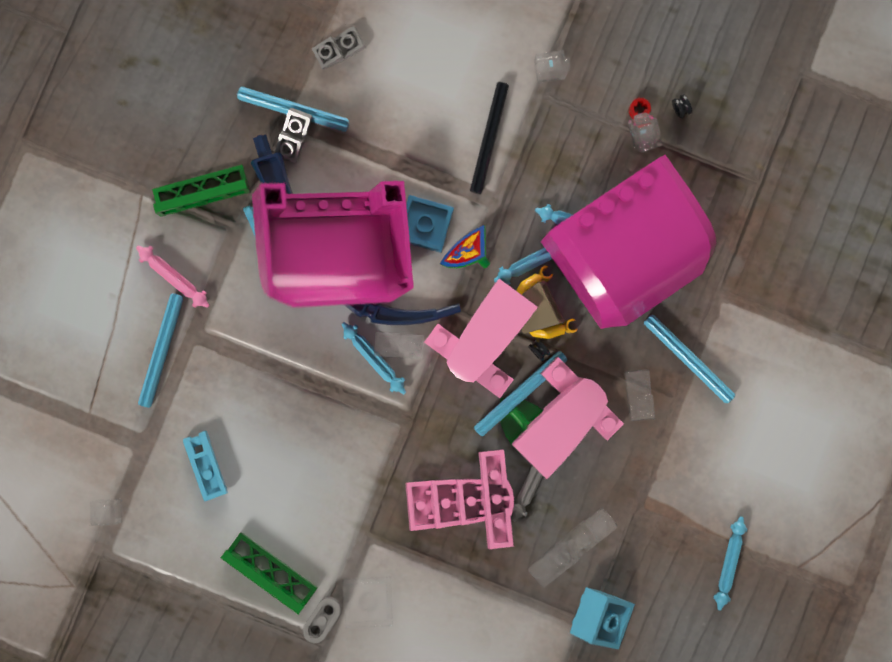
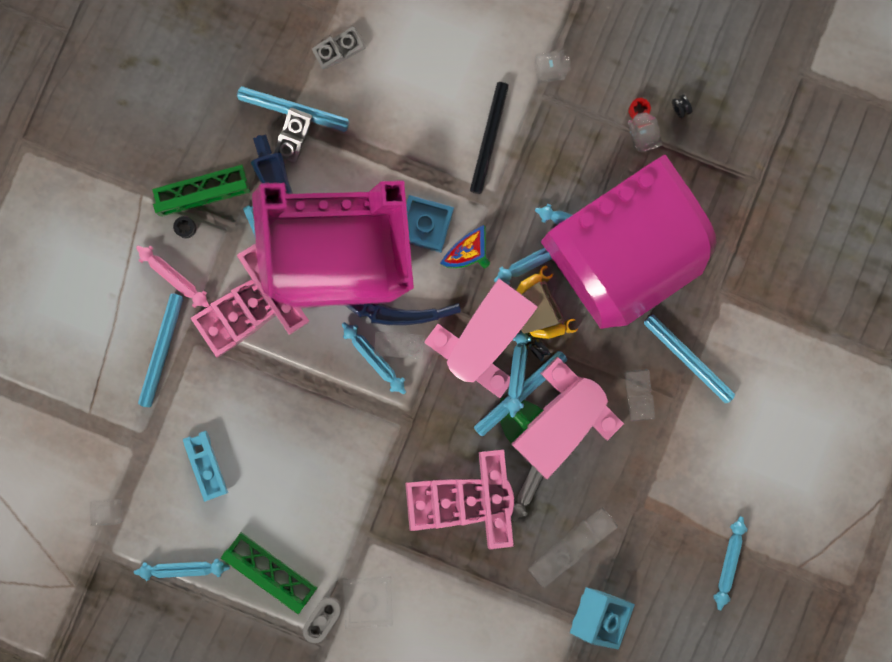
(181, 569): none -> medium azure wheel
(188, 234): none -> black bush
(244, 311): none -> bright pink slope
(517, 373): none -> medium azure wheel

